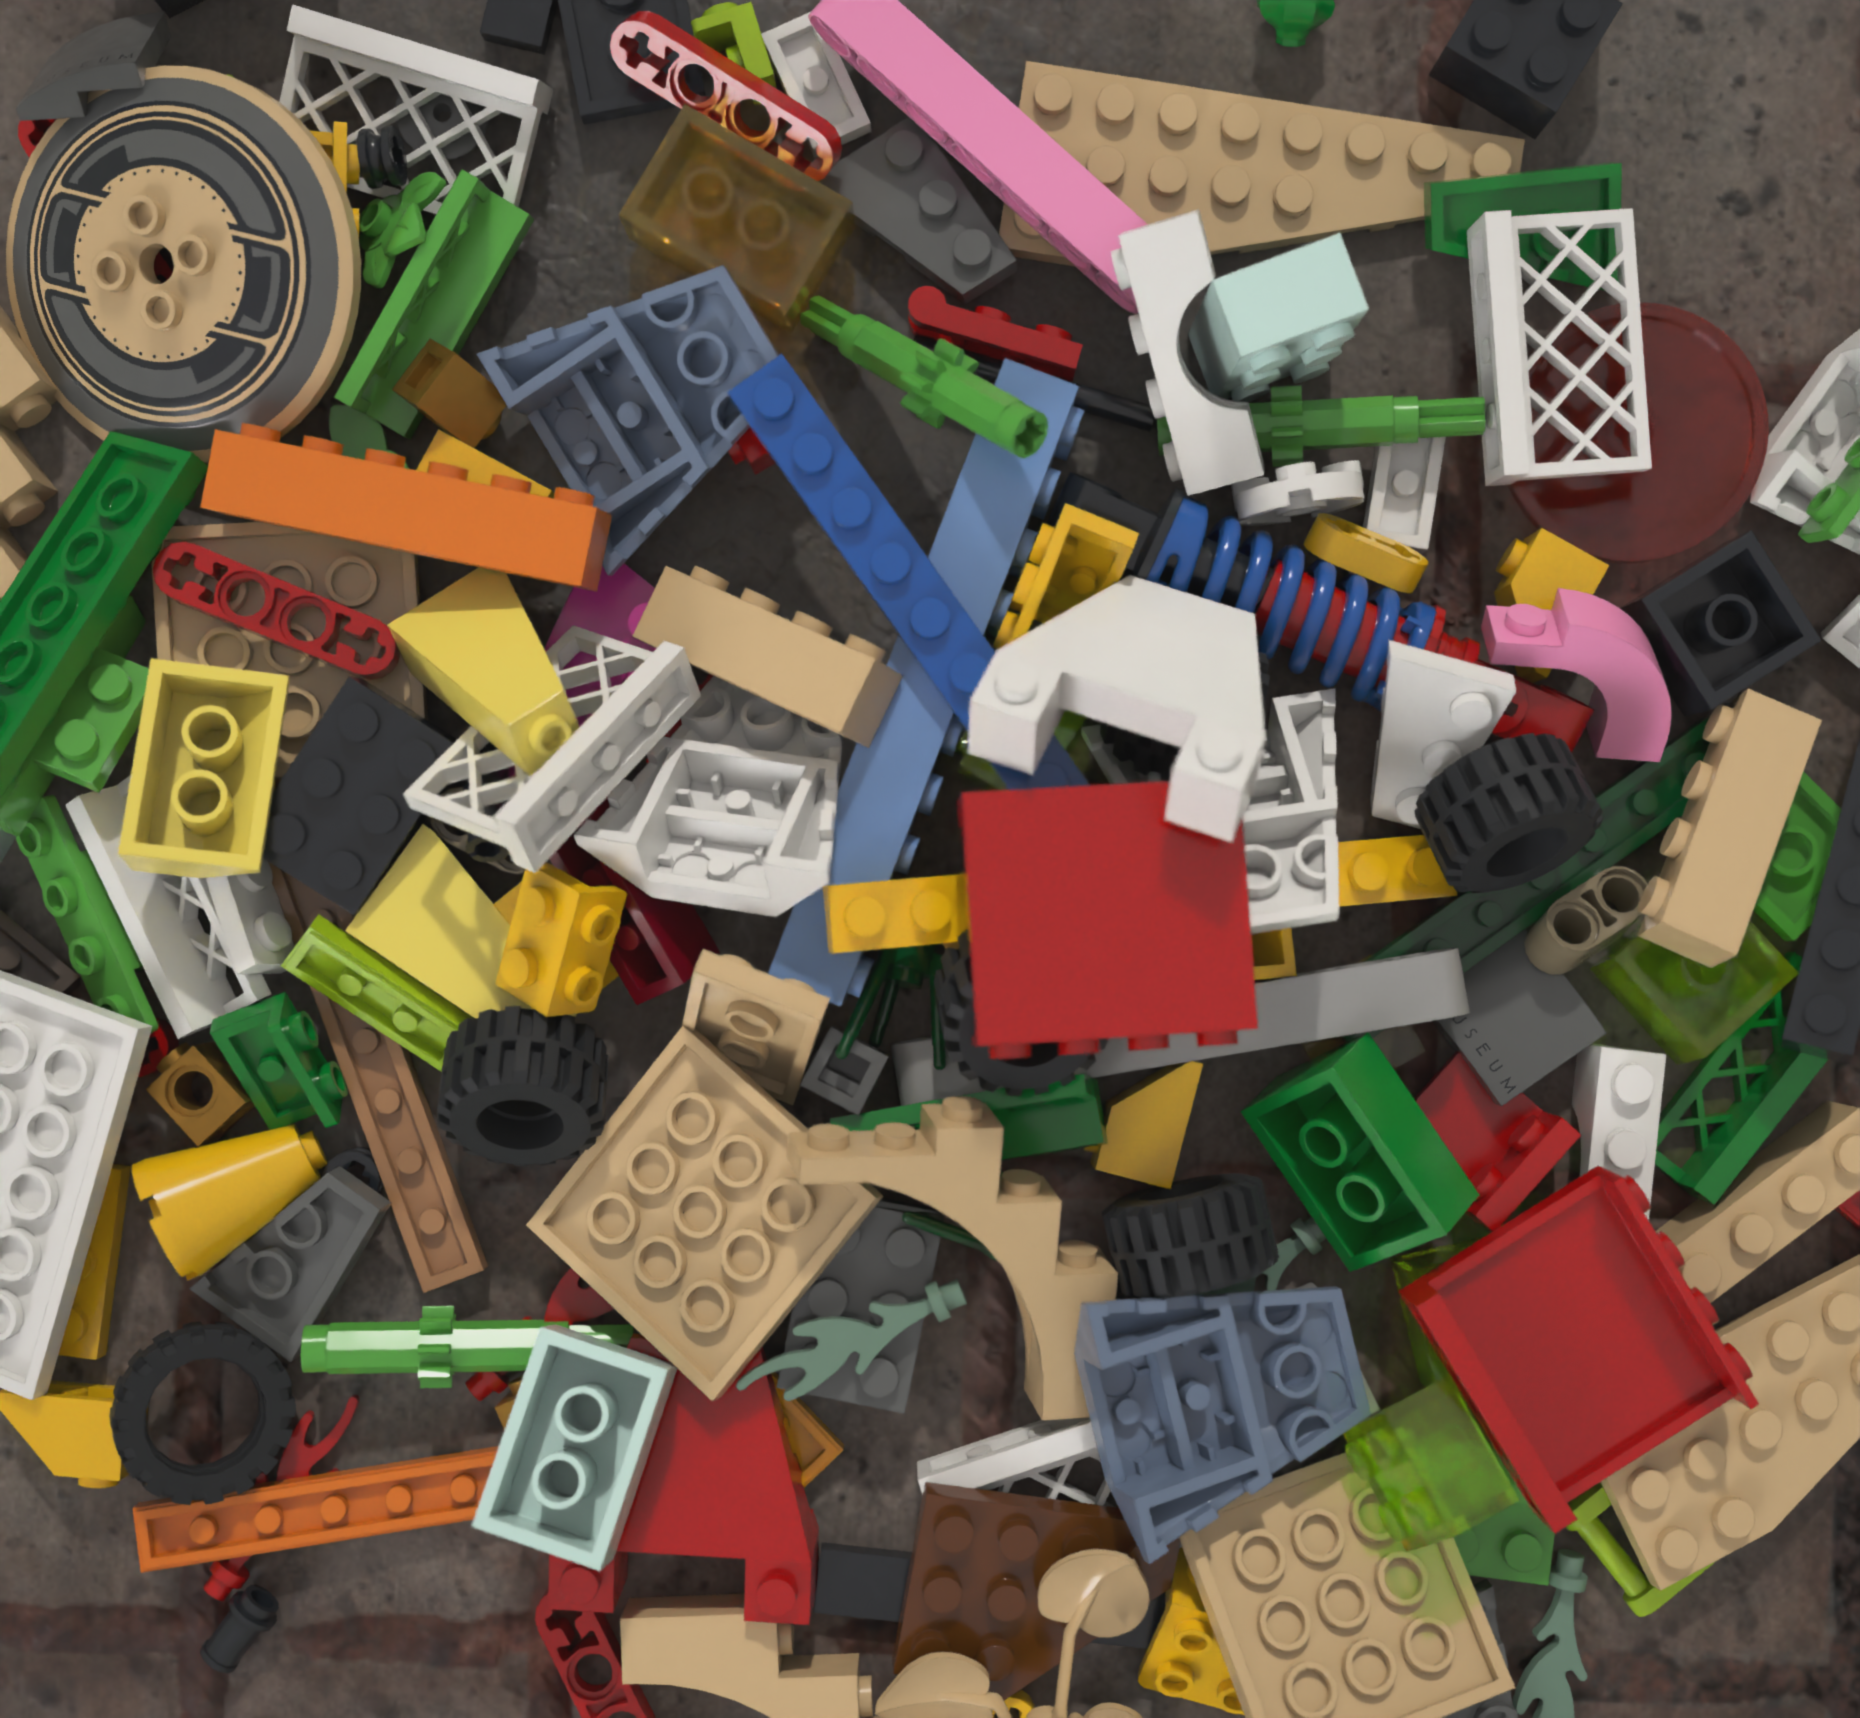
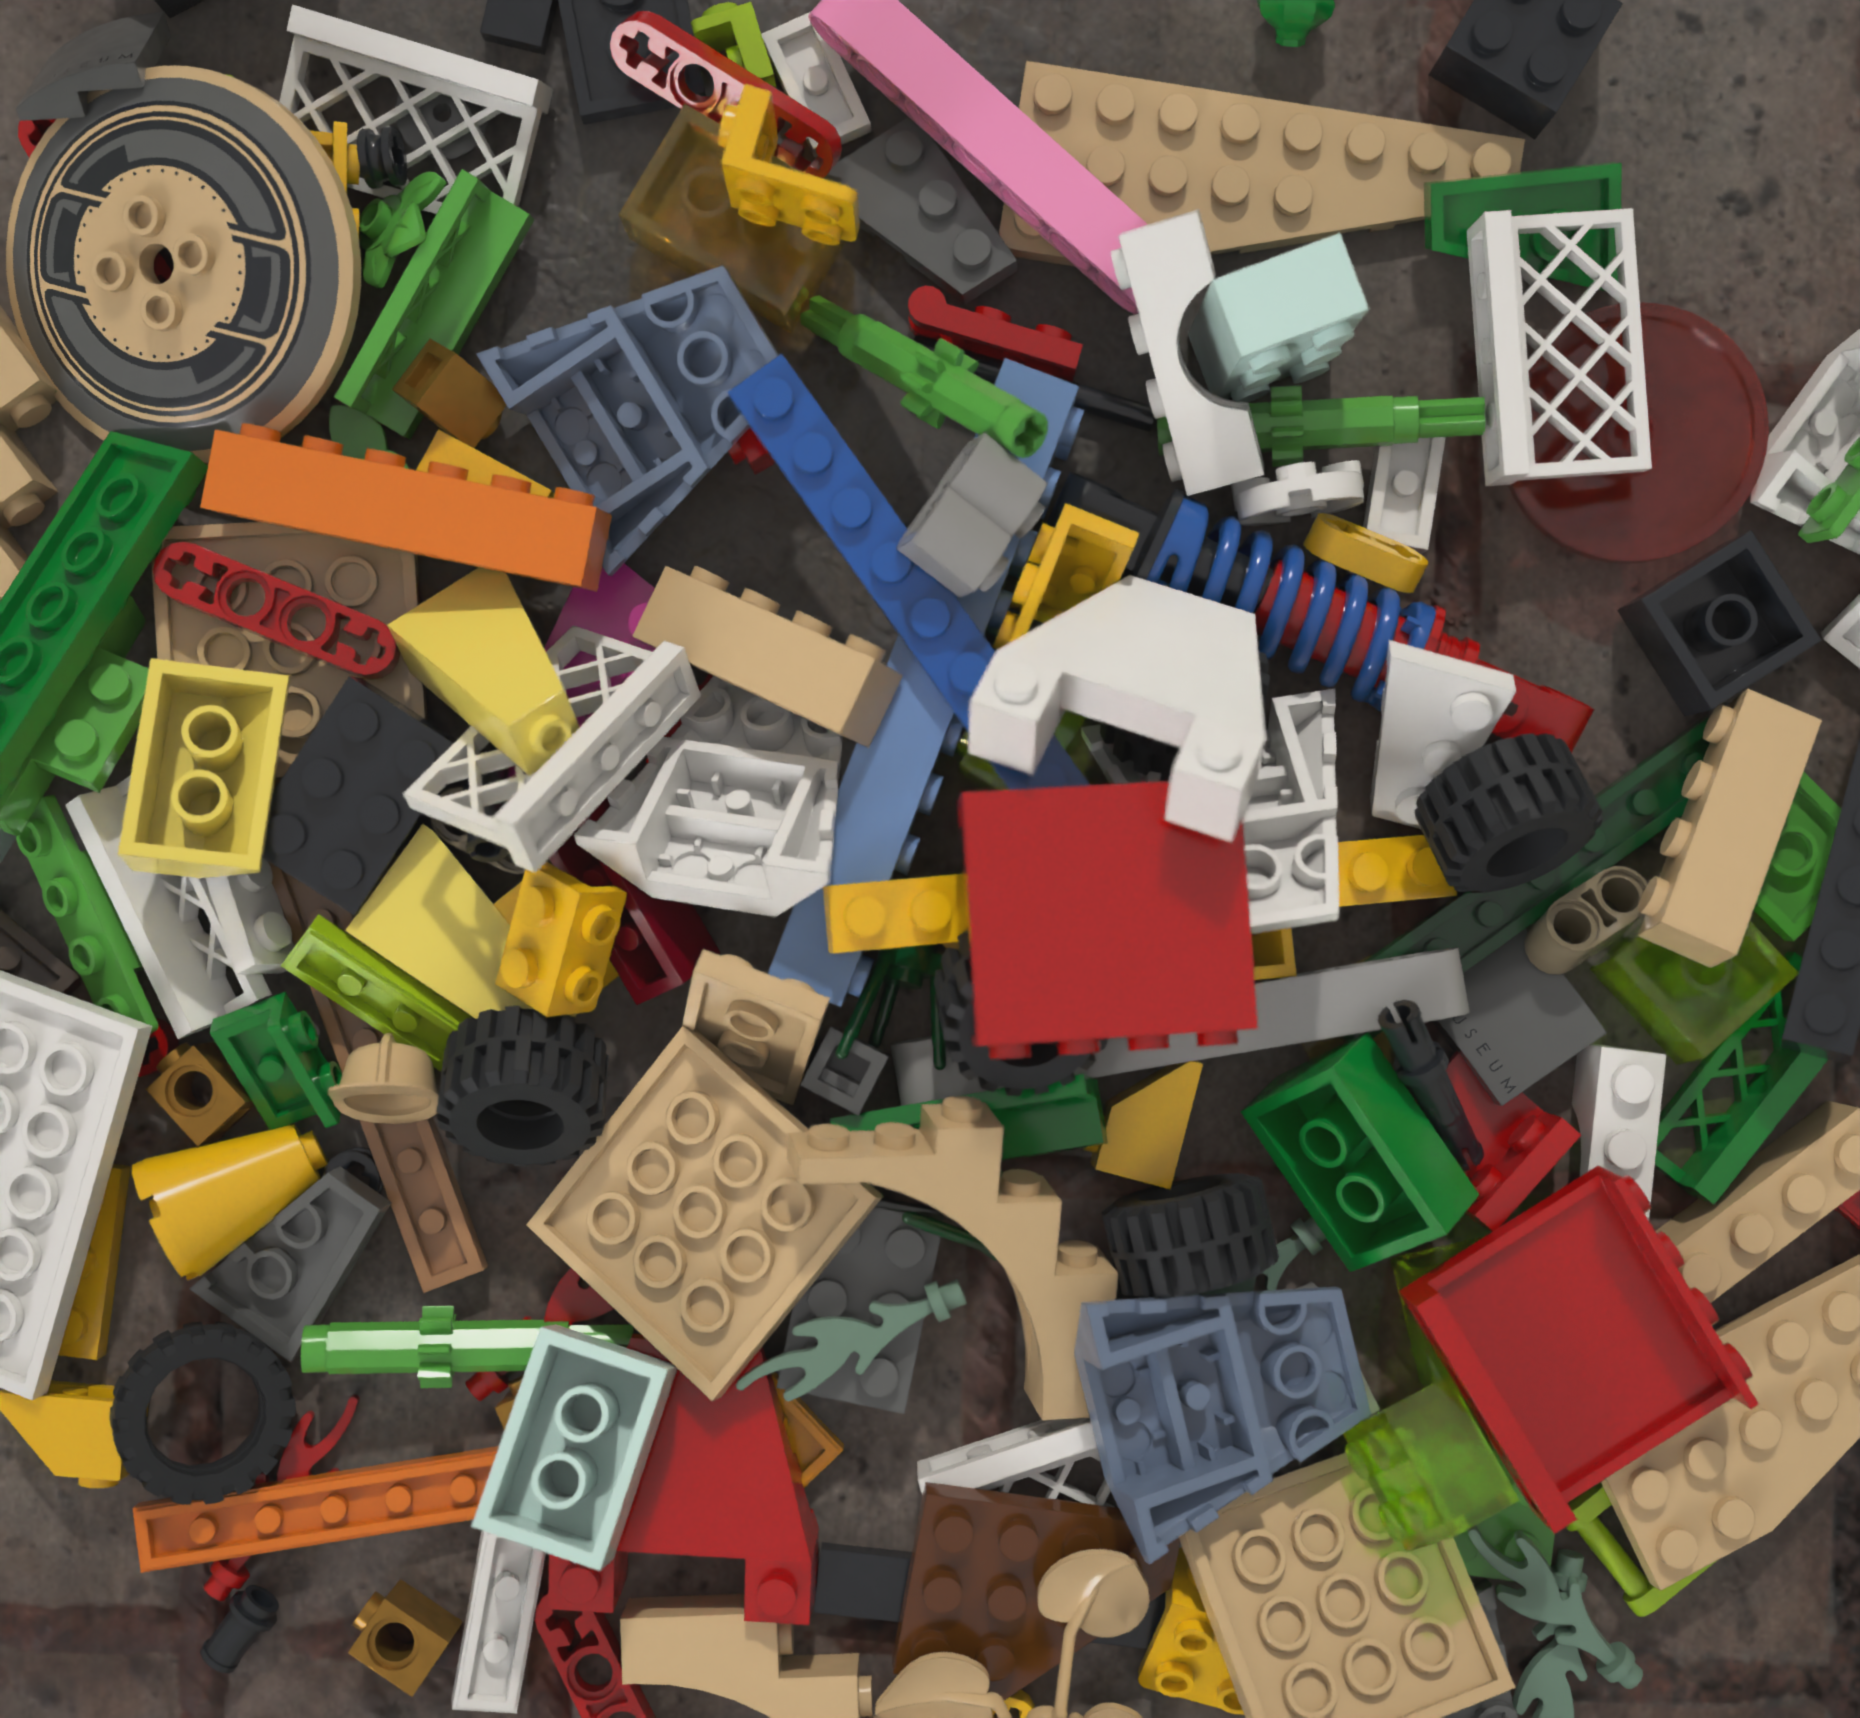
(387, 1084): none -> tan piece
(397, 1662): none -> pearl gold brick
(497, 1626): none -> white tile
(775, 193): none -> yellow bracket
(973, 517): none -> light grey brick
(1423, 1068): none -> black pin
(1536, 570): yellow slope -> none
(1543, 1602): none -> sand green piece
(1603, 646): bright pink arch -> none

